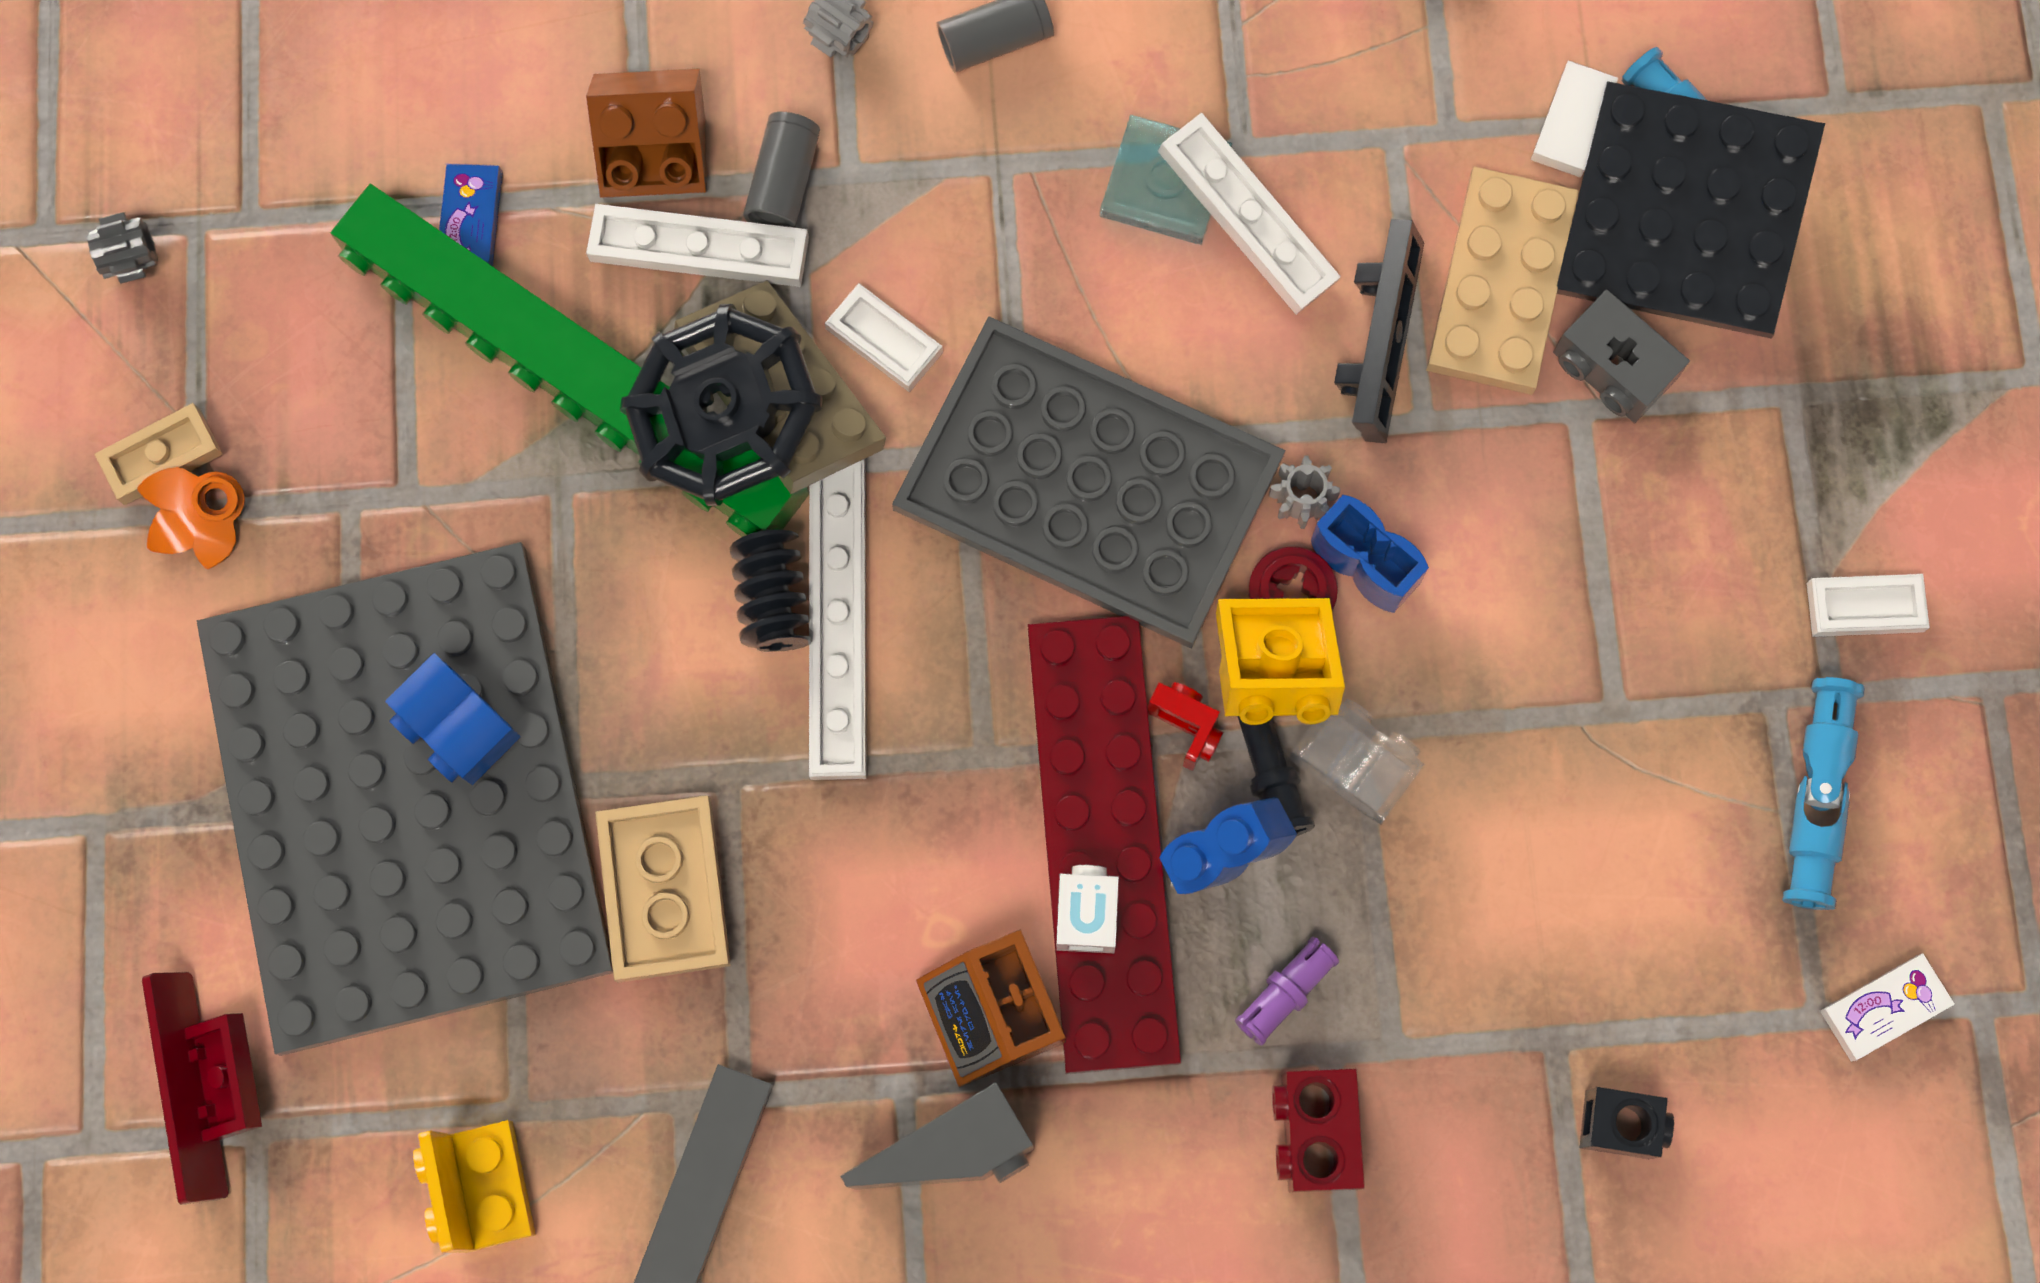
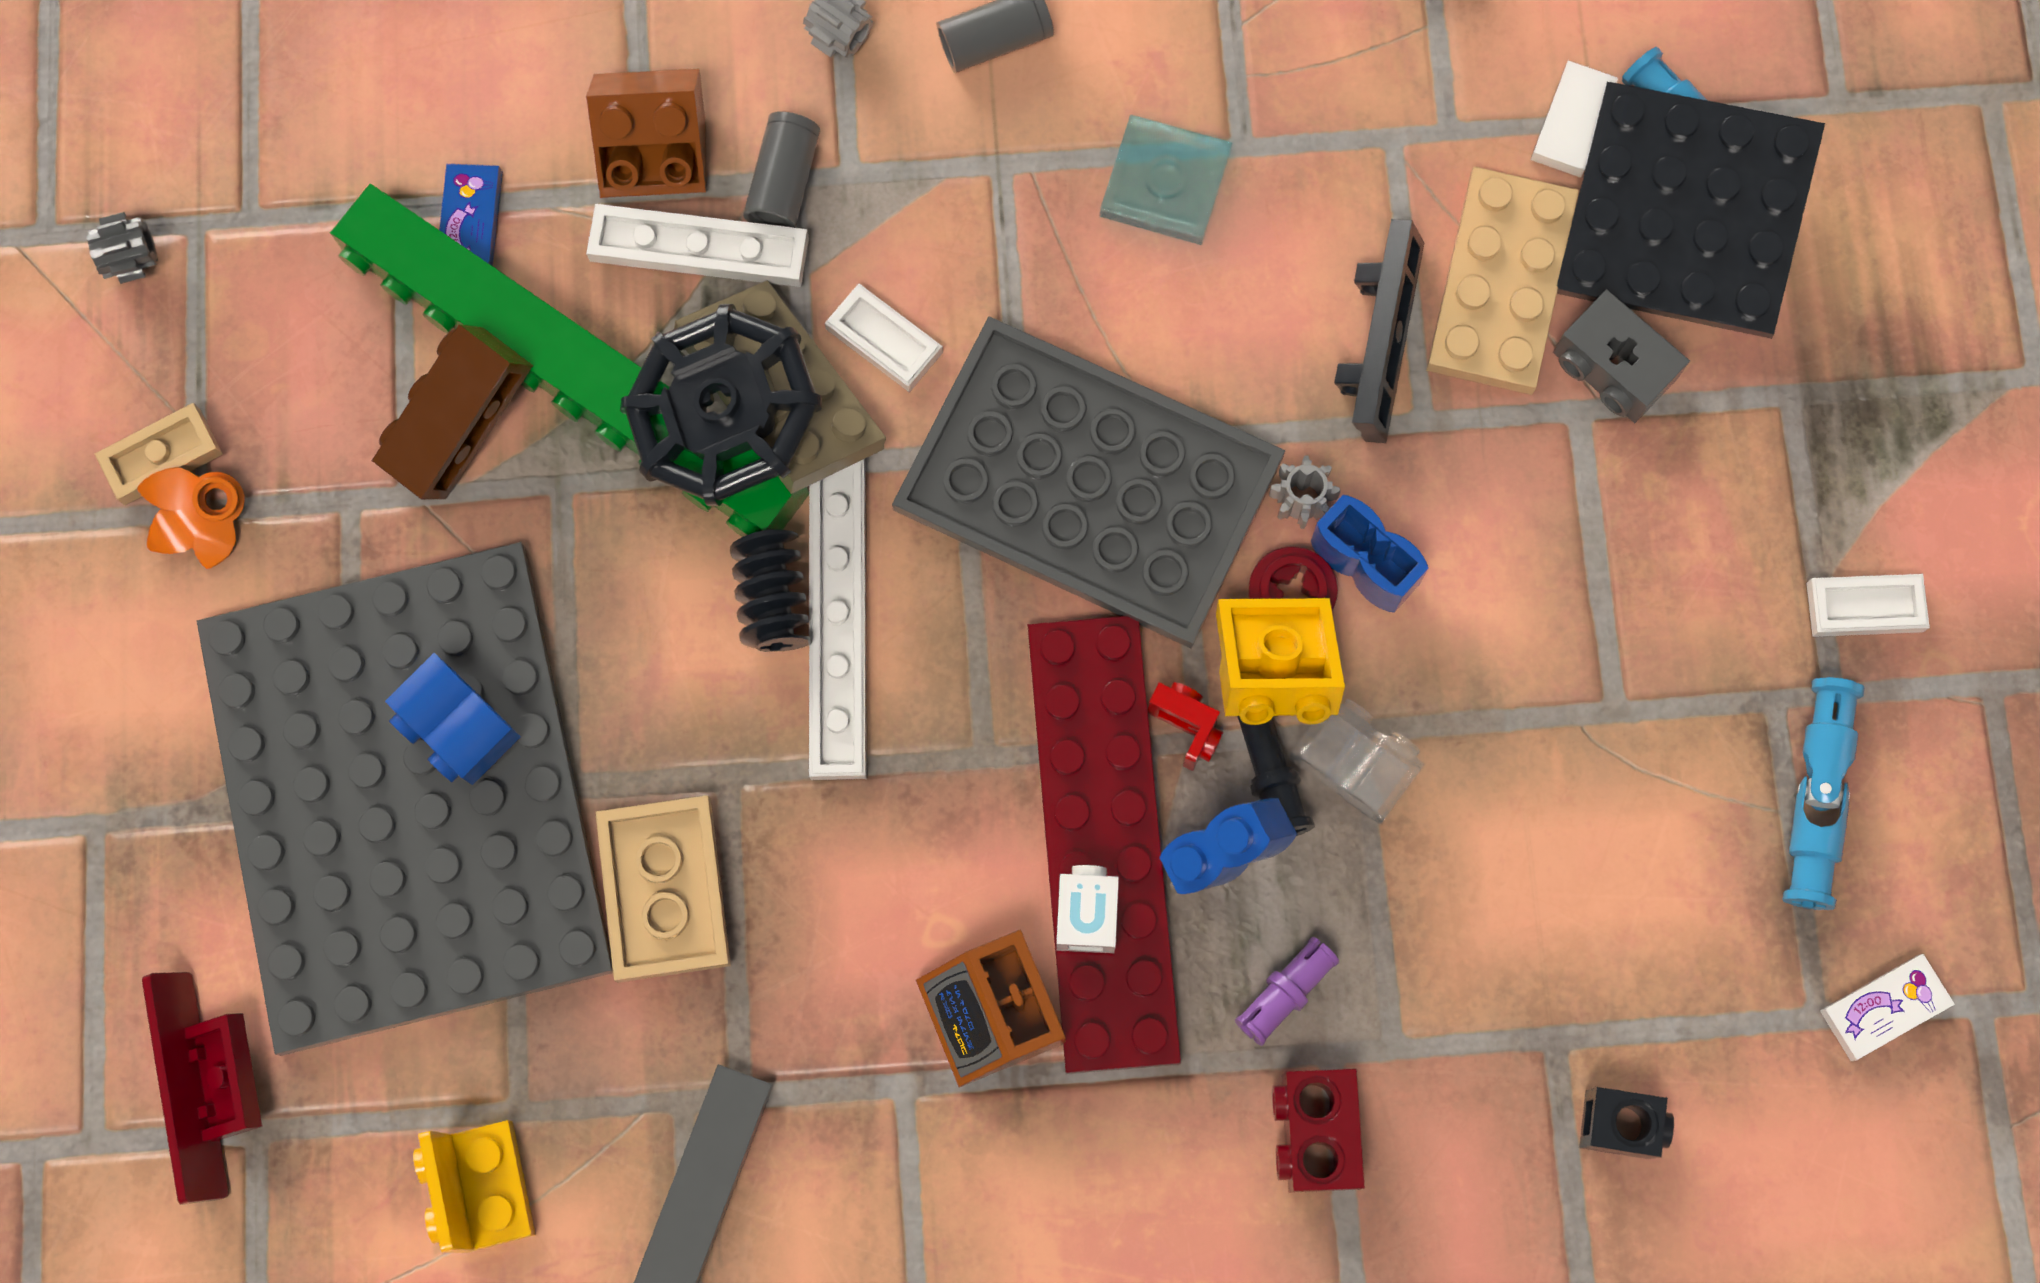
(450, 412): none -> reddish brown brick
(958, 1146): dark grey slope -> none
(1248, 213): white plate -> none

